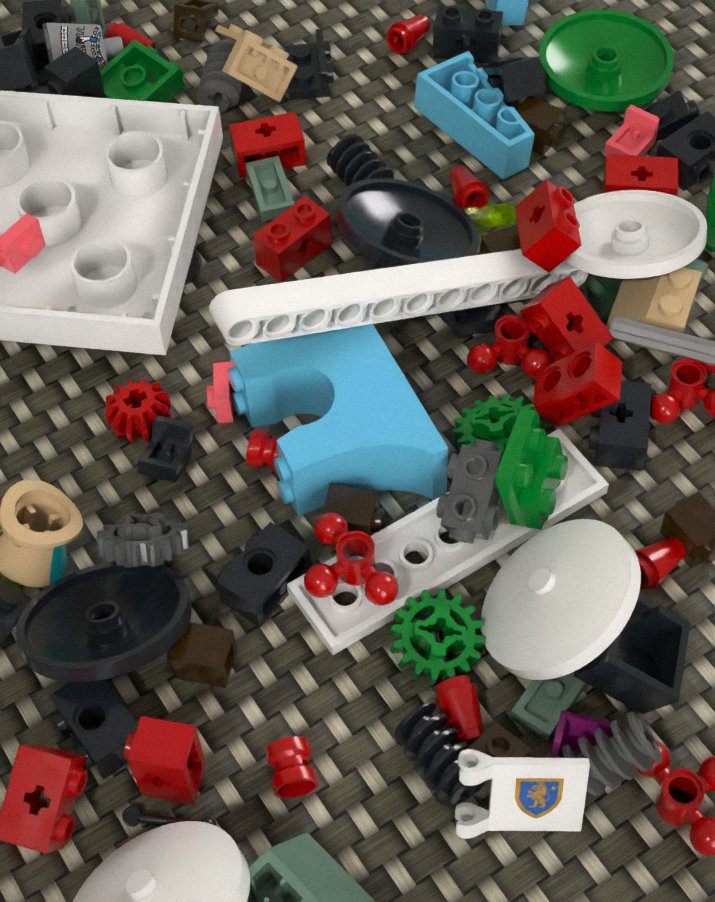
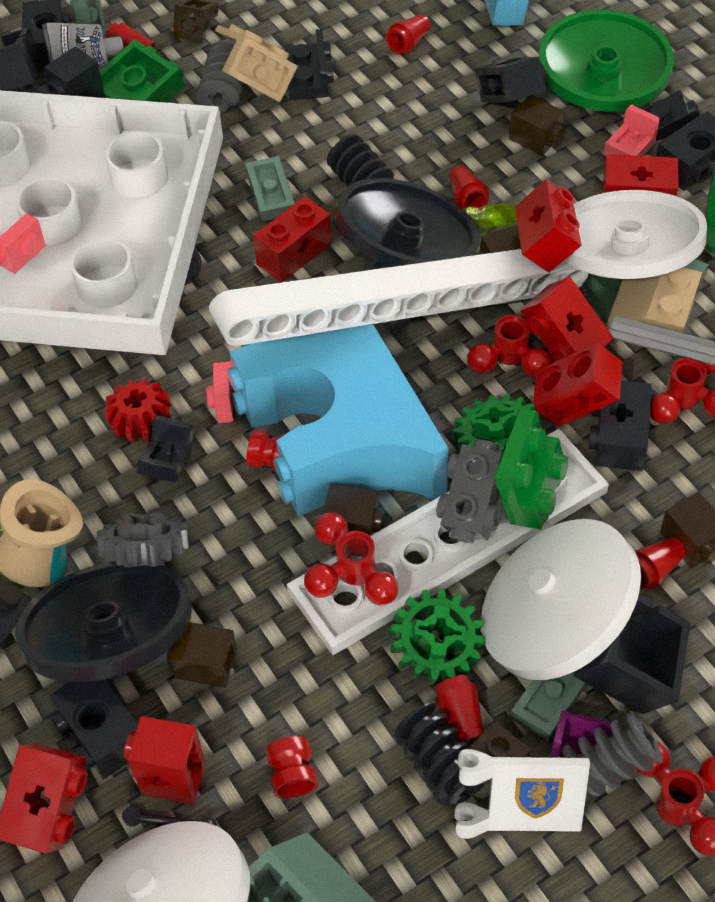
(260, 595): black brick -> none
(266, 139): red brick -> none
(466, 30): black brick -> none
(472, 320): black bracket -> none
(474, 114): medium azure wedge -> none

